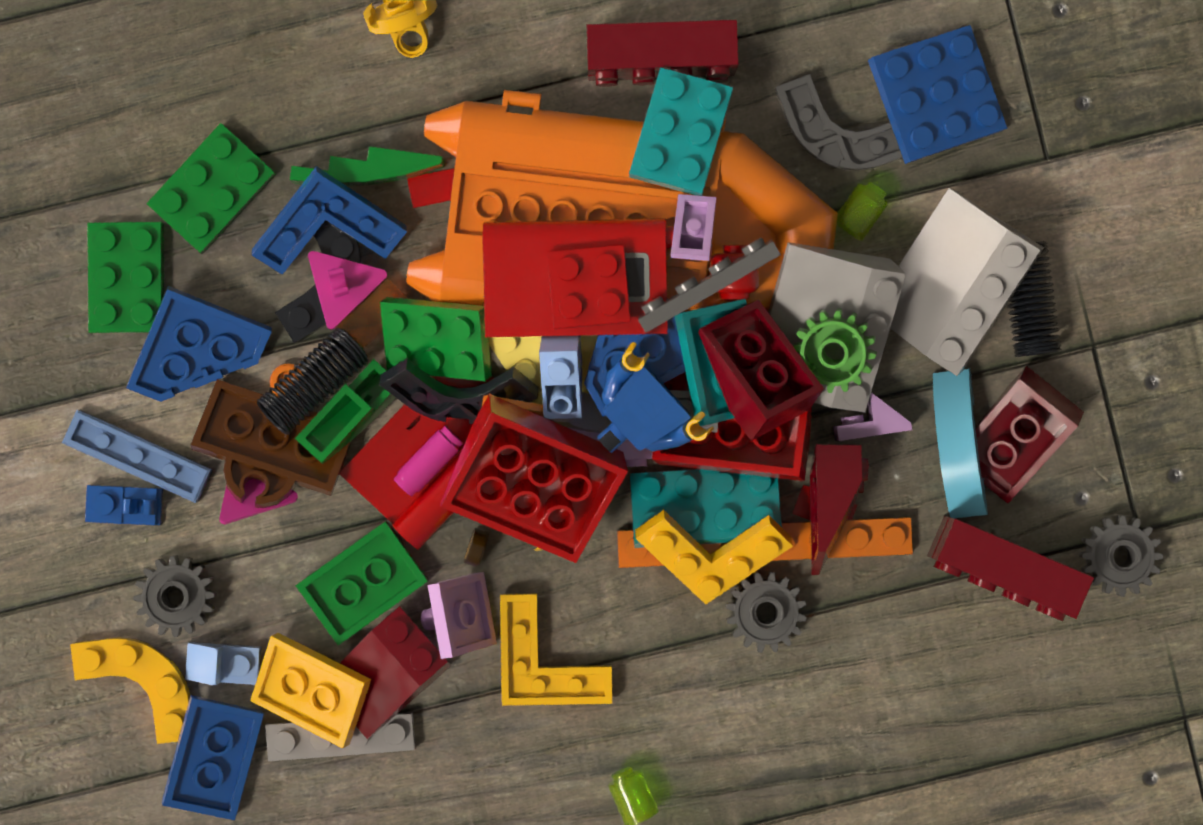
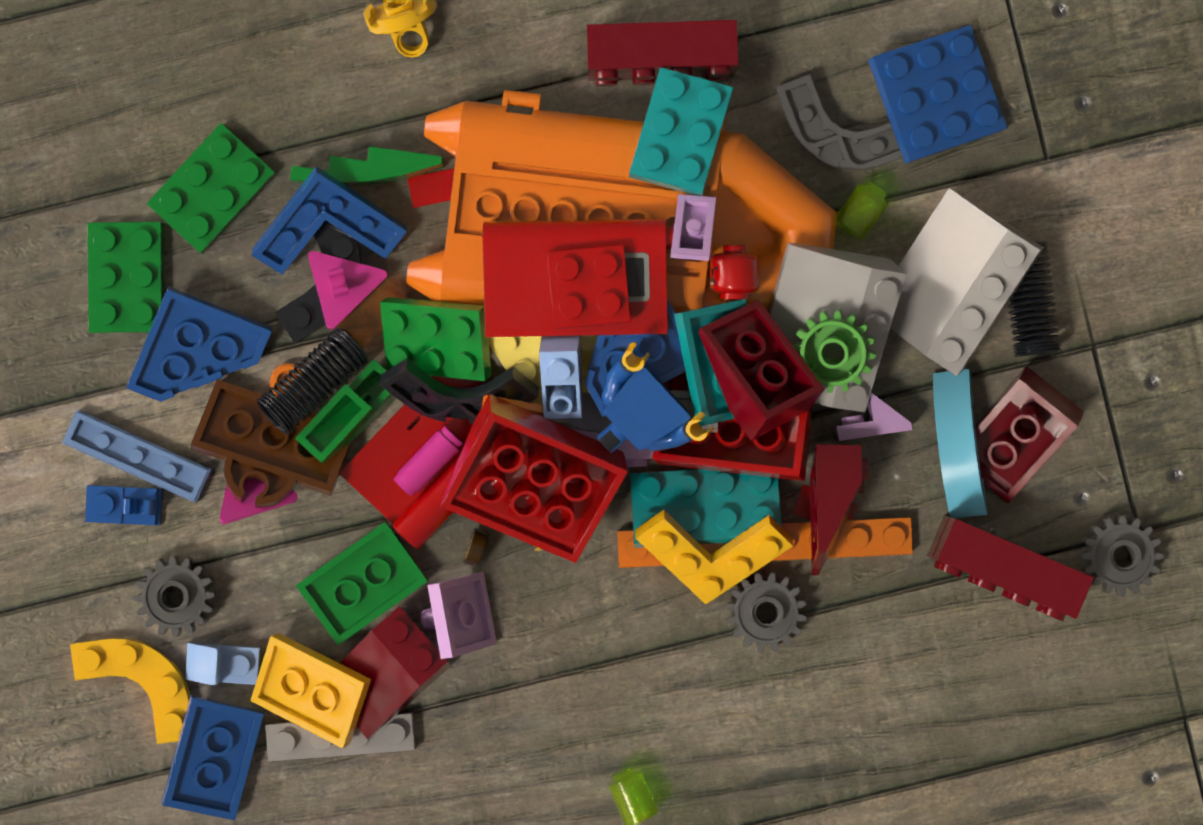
(547, 685): yellow plate -> none
(722, 275): dark grey plate -> none

